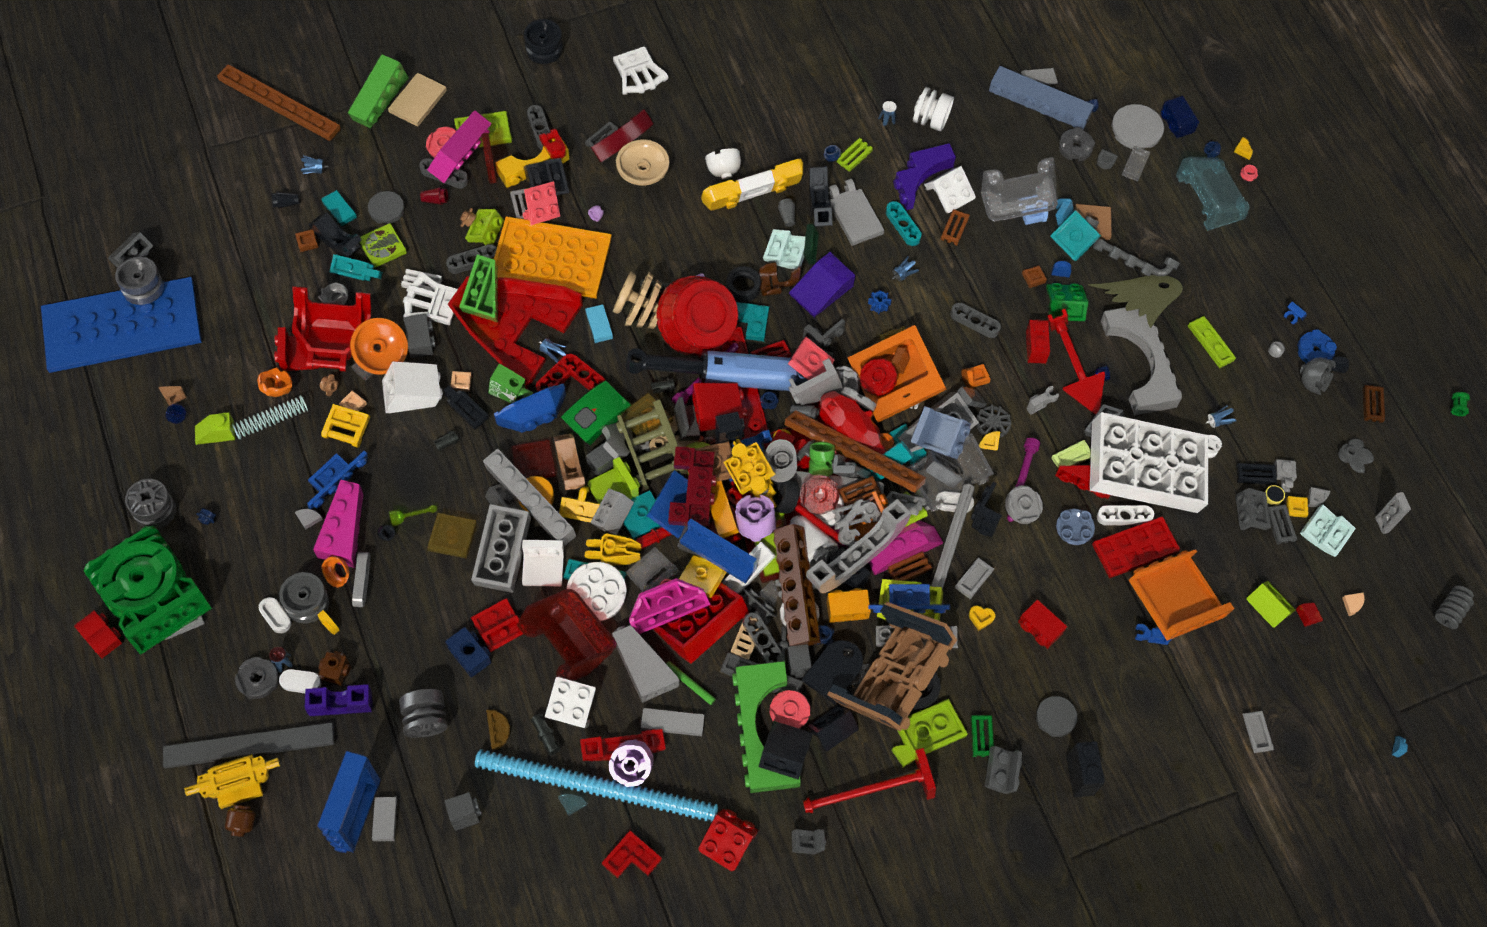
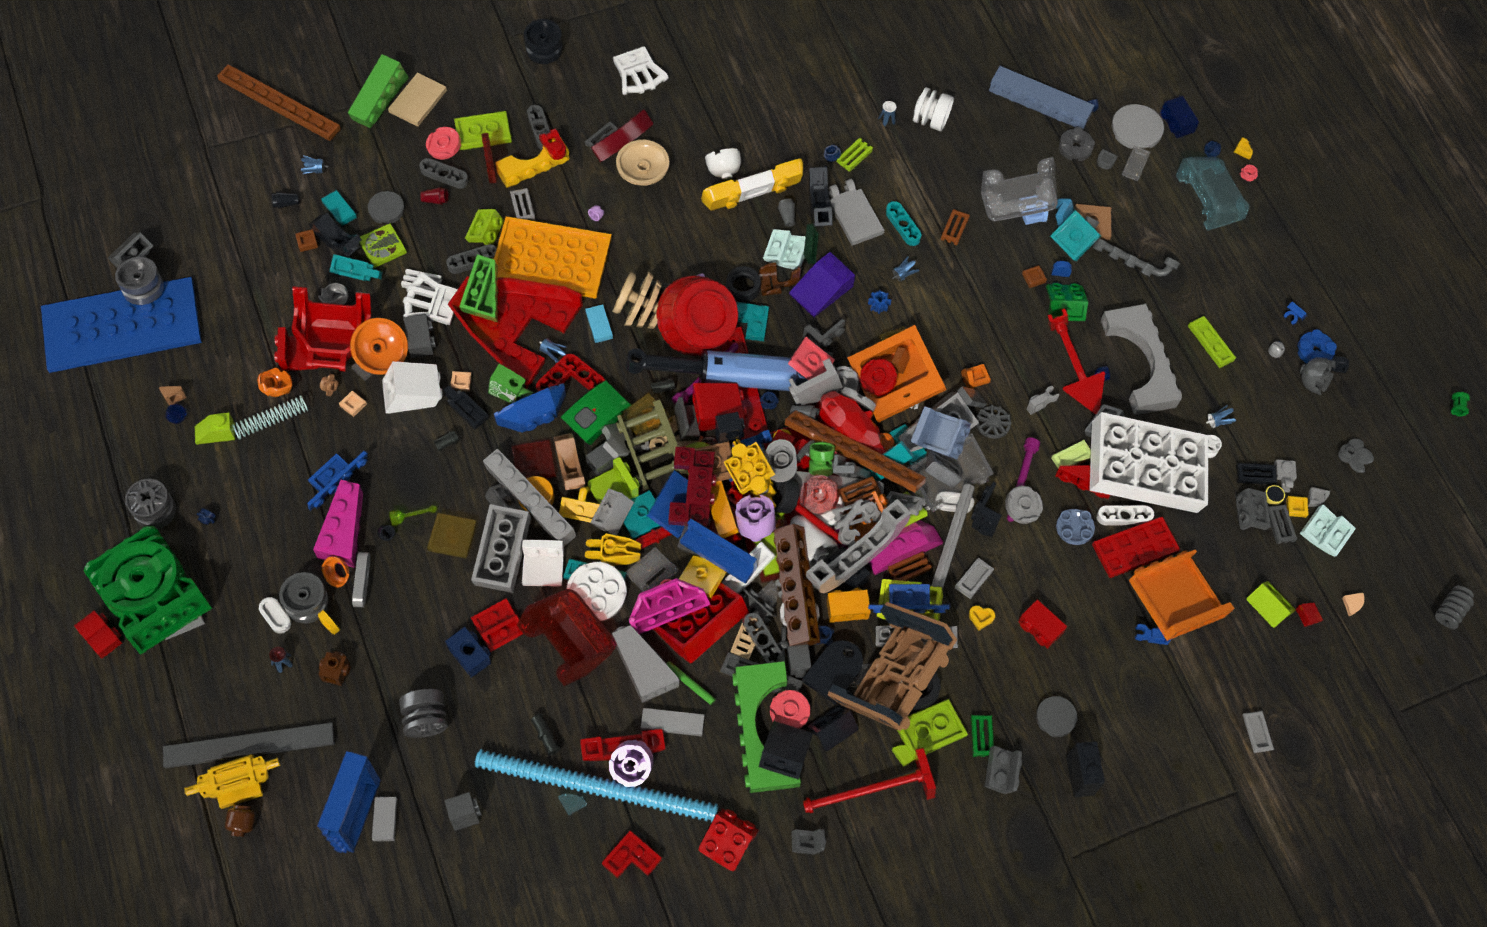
(246, 674): flat silver plate -> none
(299, 680): white tile -> none
(308, 517): light grey tile -> none
(325, 702): dark purple arch -> none
(346, 419): yellow plate -> none
(459, 146): dark pink wedge -> none
(467, 218): medium nougat plate -> none
(498, 729): pearl gold tile -> none
(541, 203): coral hinge -> none
(547, 172): black slope -> none
(570, 702): white bracket -> none
(785, 352): red tile -> none
(920, 167): dark purple arch -> none
(952, 189): white bracket -> none
(974, 313): dark grey beam -> none
(990, 441): yellow tile -> none
(1037, 341): red brick -> none
(1044, 76): light grey tile -> none
(1144, 294): olive piece -> none
(1366, 402): reddish brown tile -> none
(1392, 513): light grey tile -> none
(1399, 747): dark azure tile -> none

